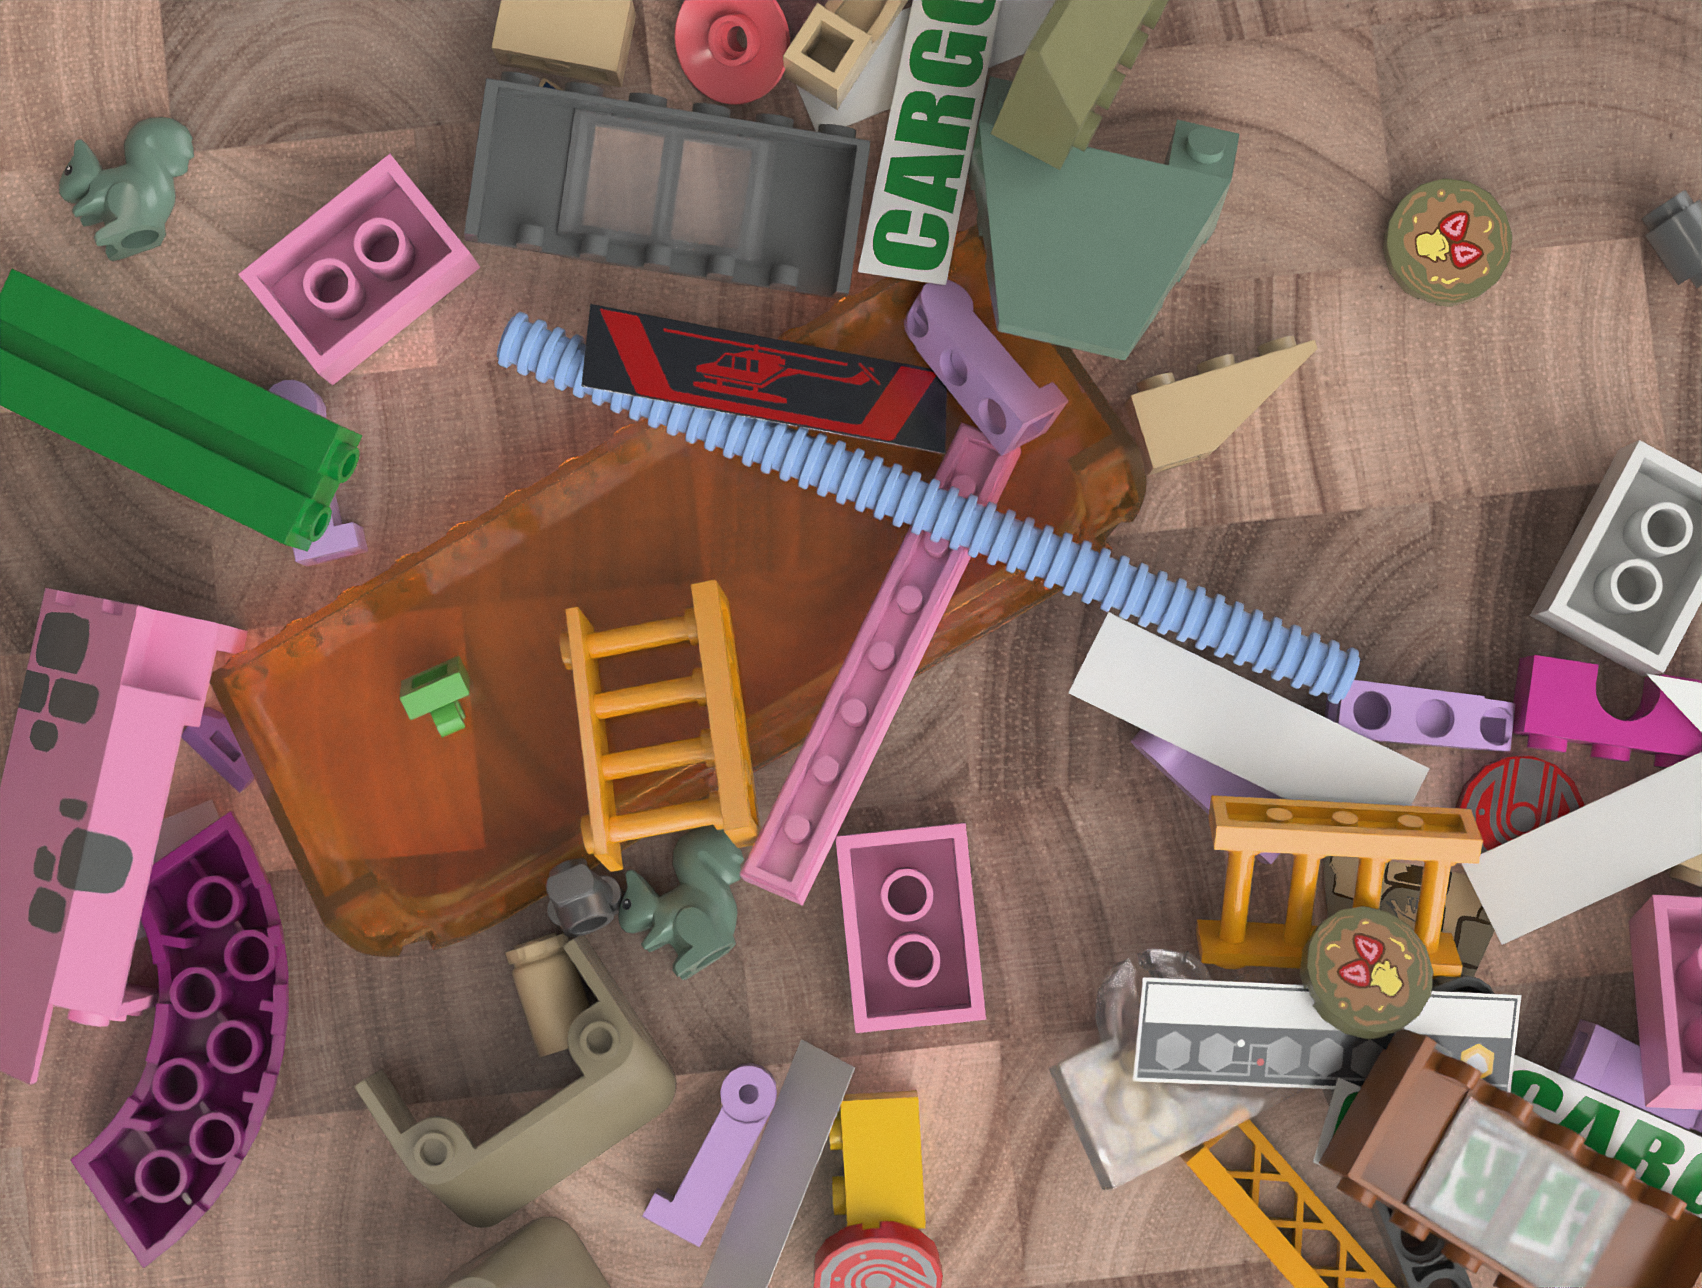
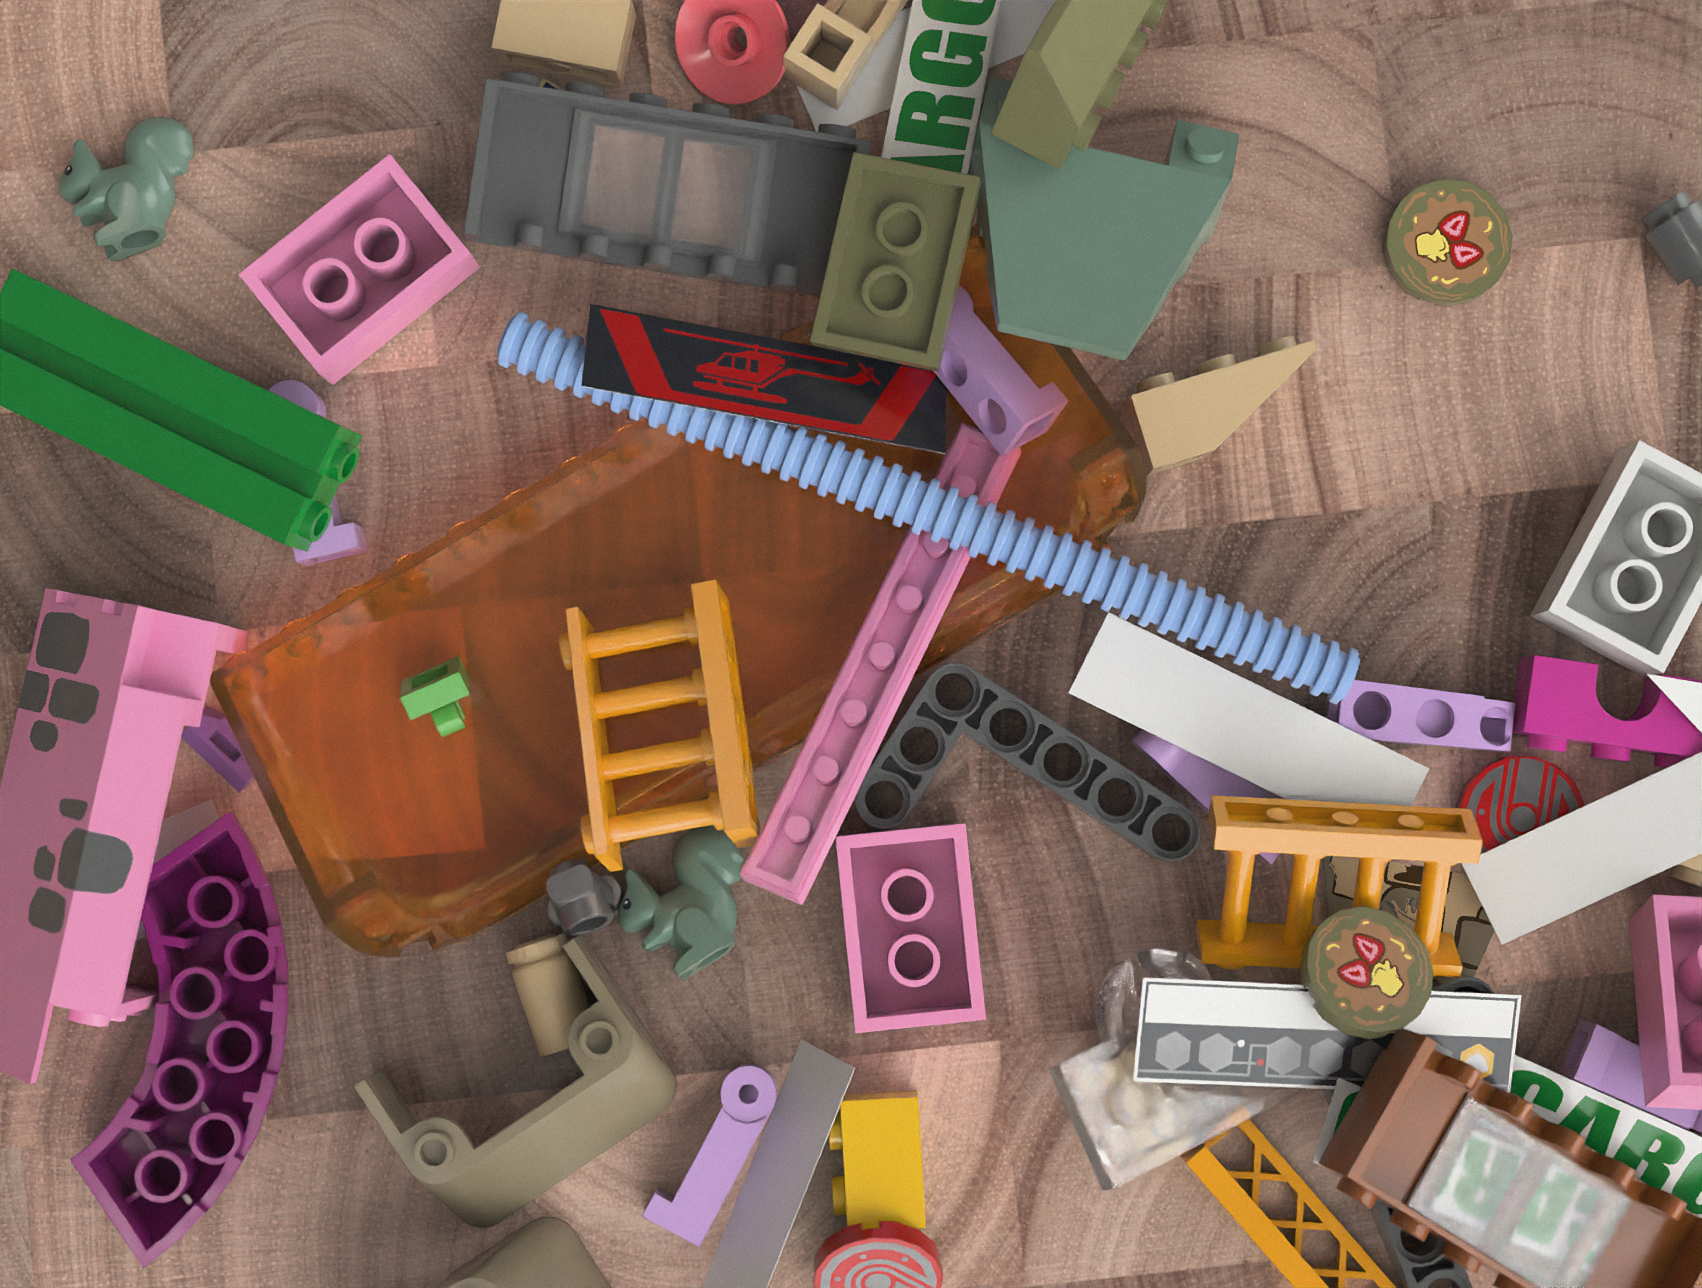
(896, 261): none -> olive plate
(1027, 757): none -> dark grey beam

